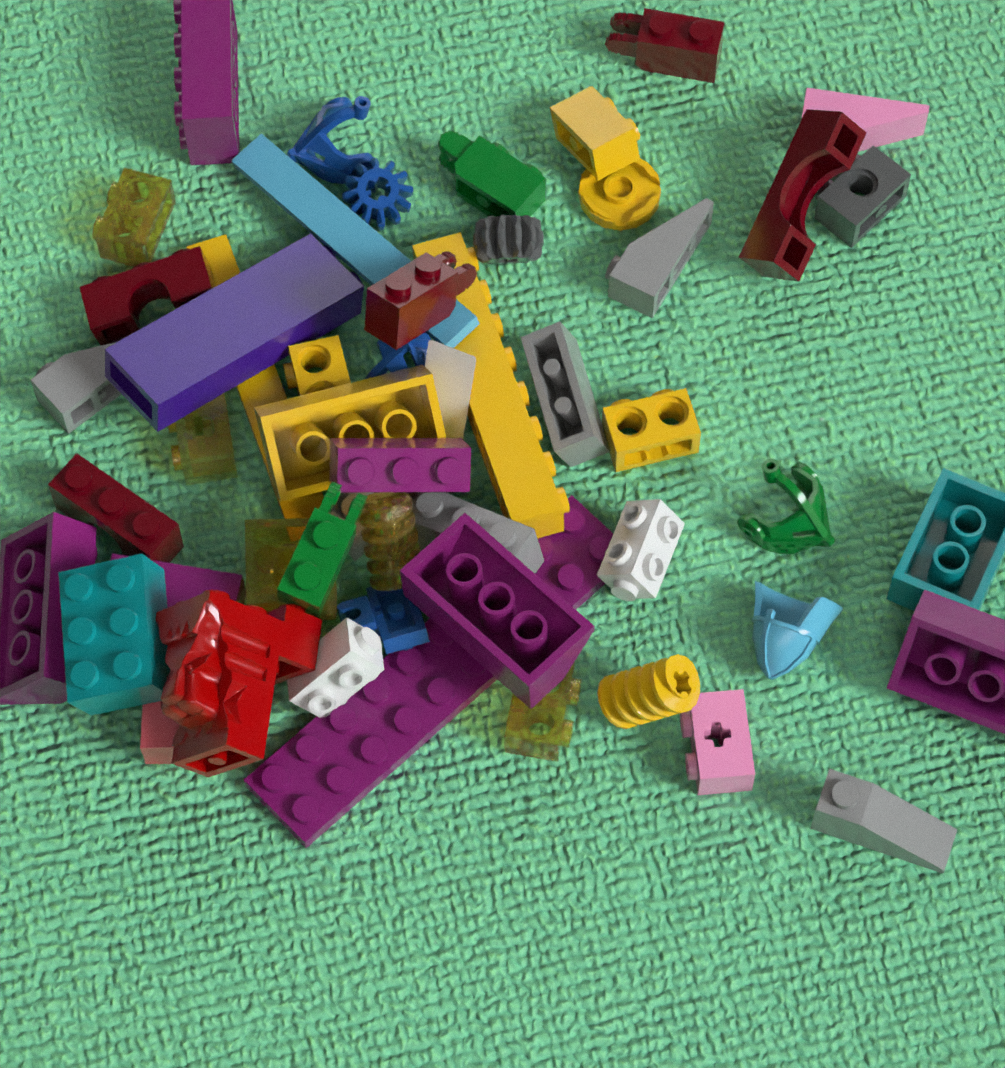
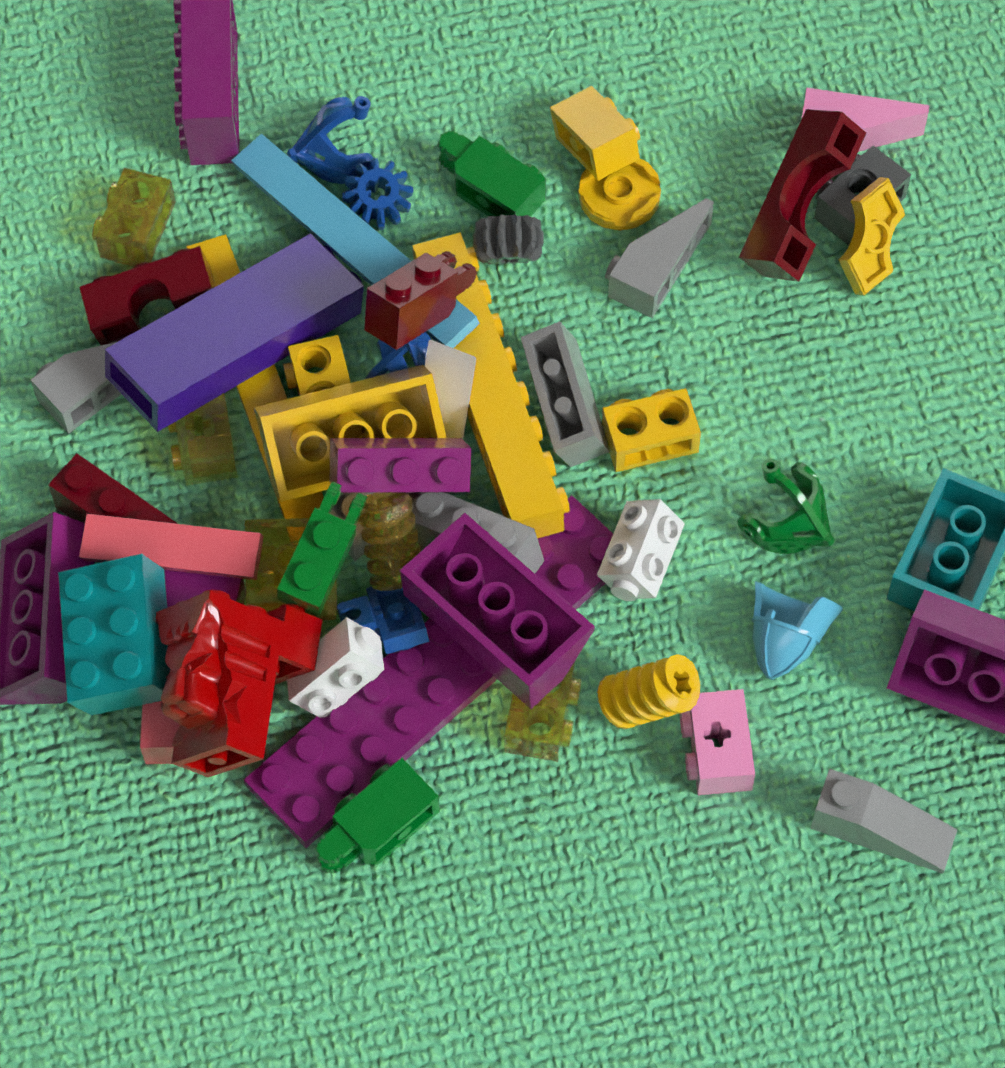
(173, 546): none -> coral tile
(378, 818): none -> green hinge
(669, 43): dark red hinge -> none
(876, 217): none -> yellow tile

